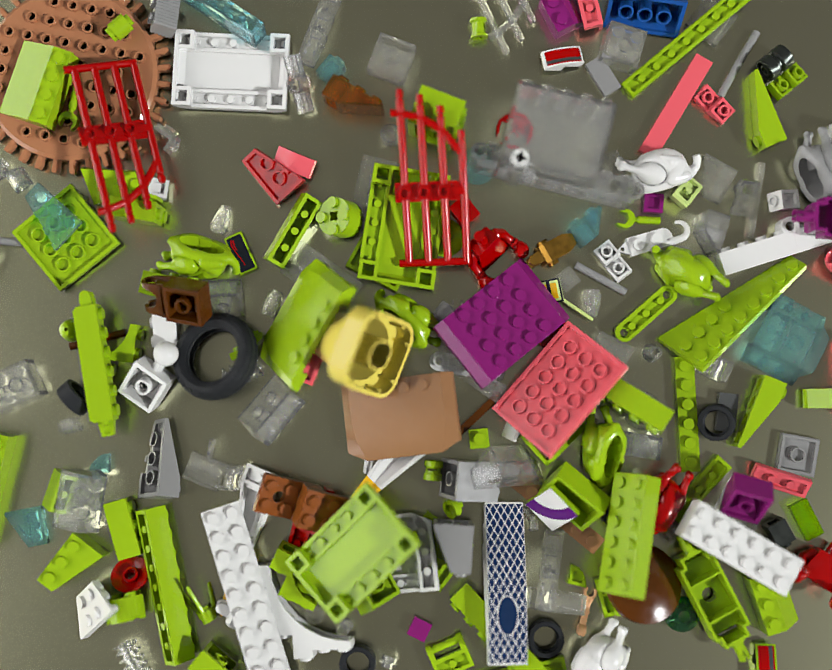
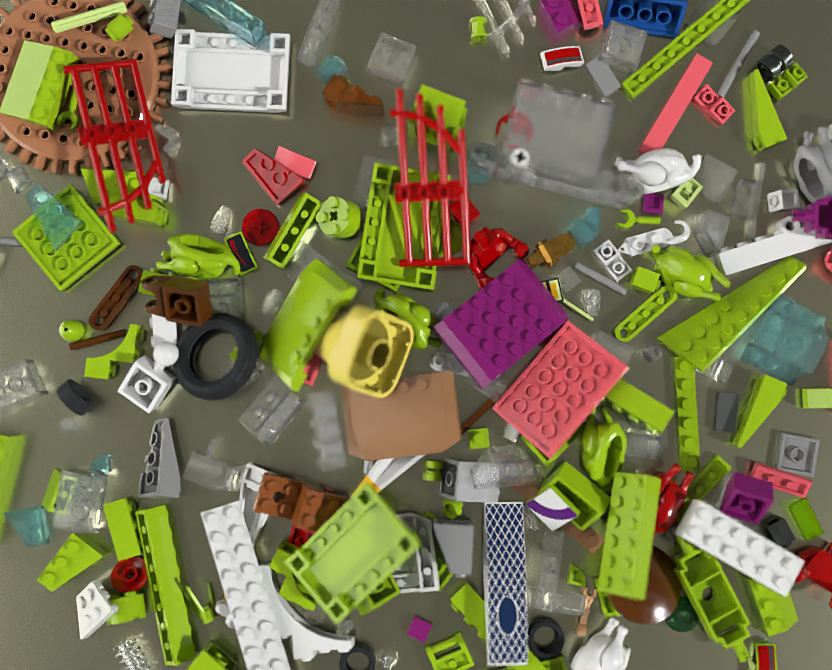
(89, 17): none -> yellowish green axle
(95, 363): lime hinge -> none
(116, 298): none -> reddish brown plate
(260, 227): none -> red tile
(298, 83): clear piece -> none
(328, 430): none -> clear brick
(645, 280): none -> lime brick
(715, 436): black tyre -> none

